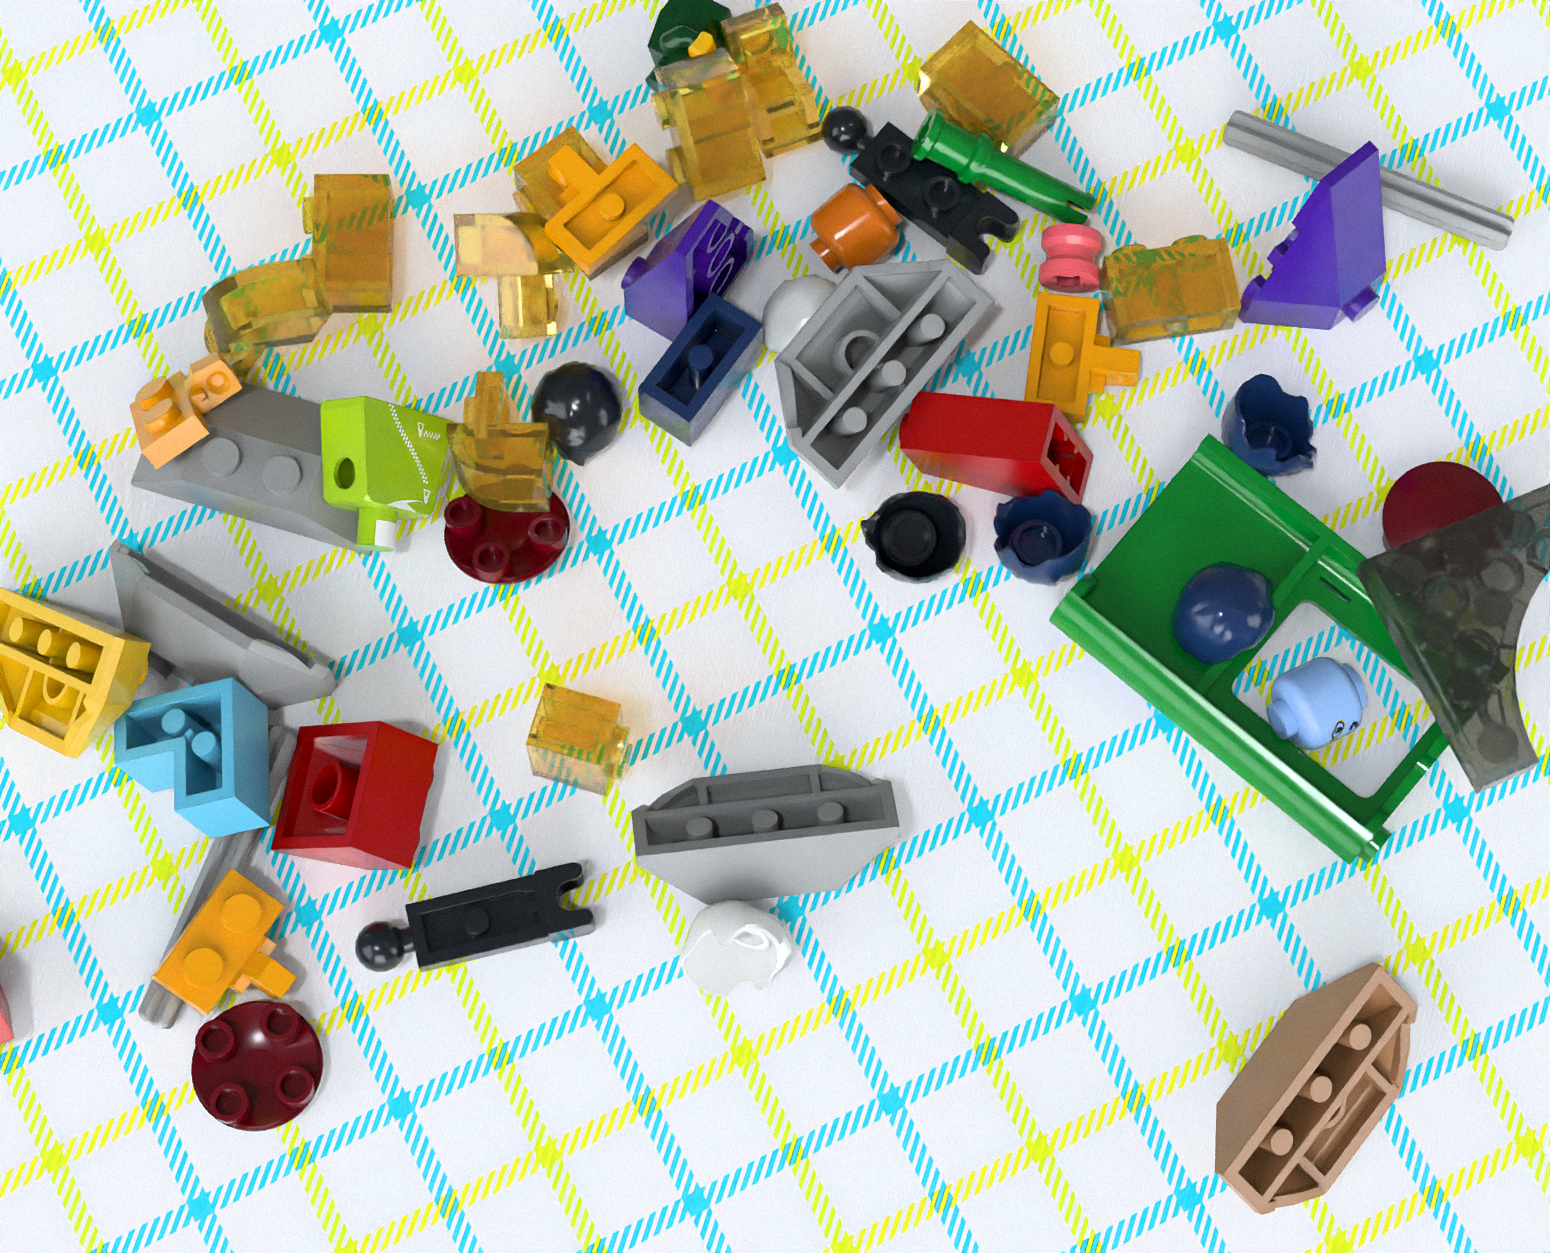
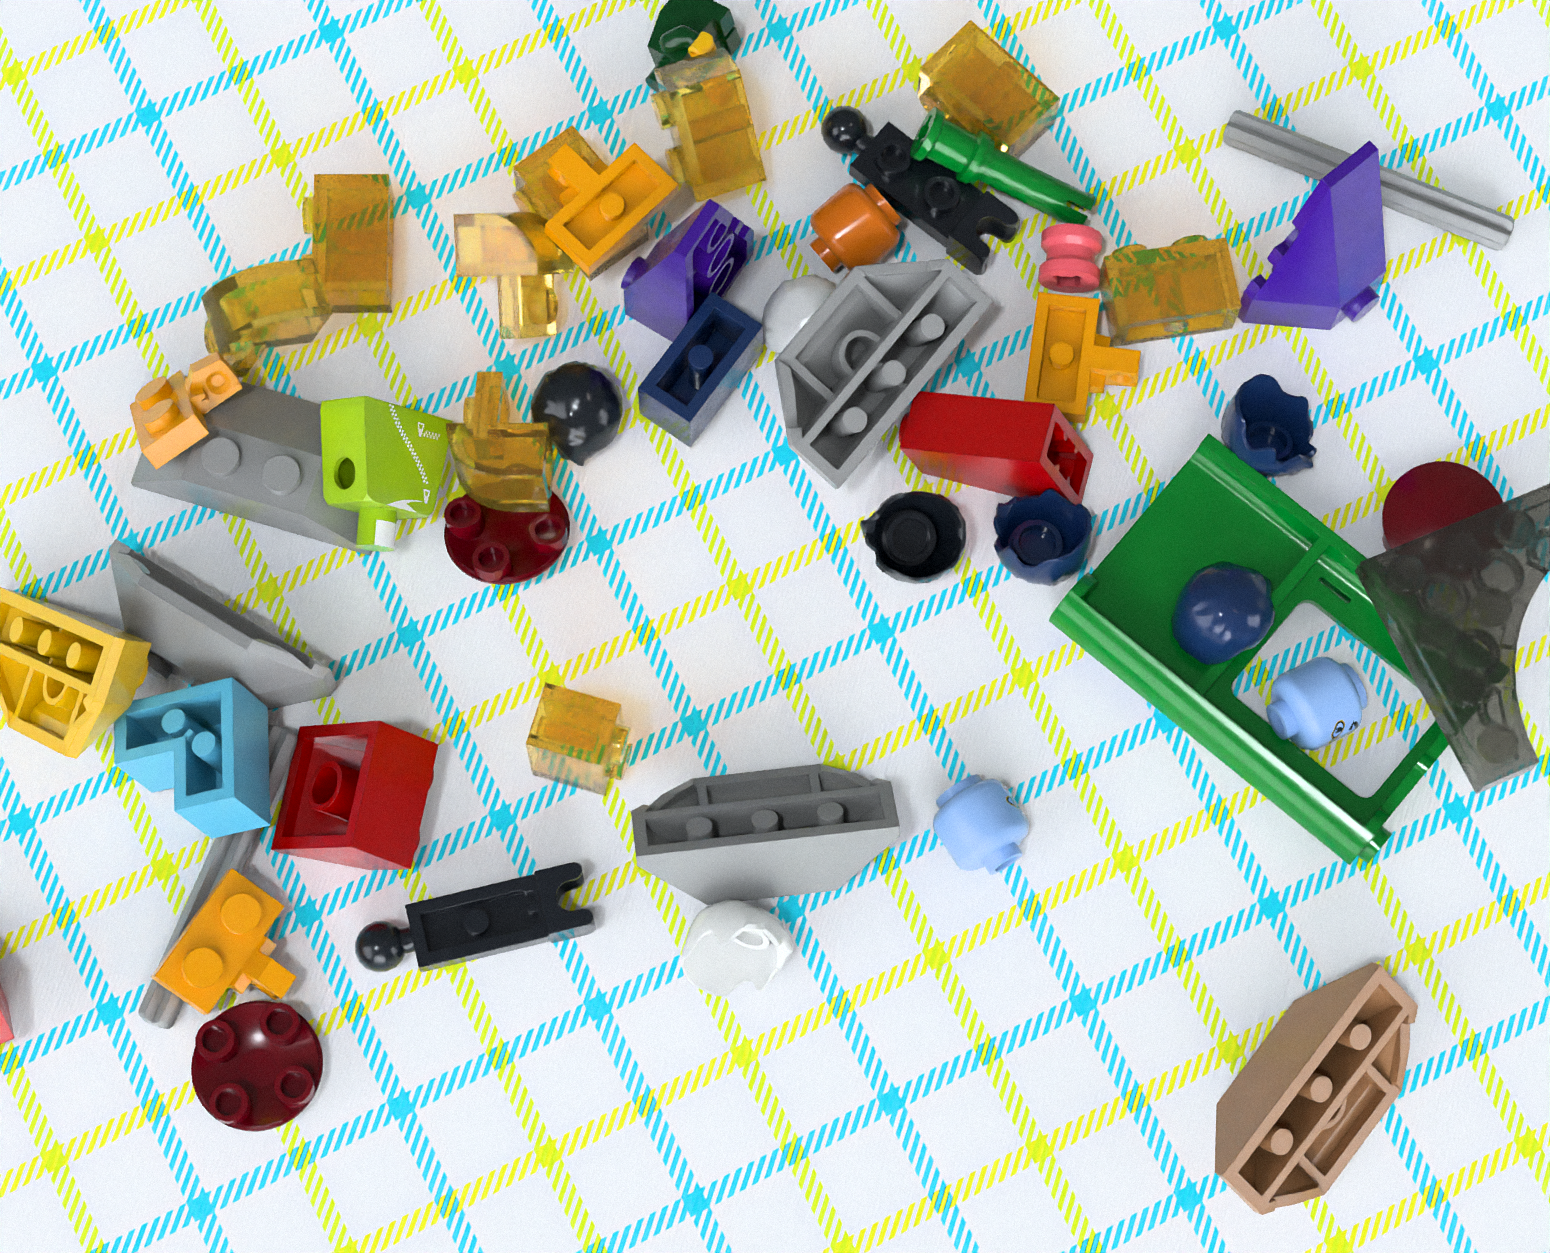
(775, 88): clear yellow brick -> none
(980, 824): none -> light blue head

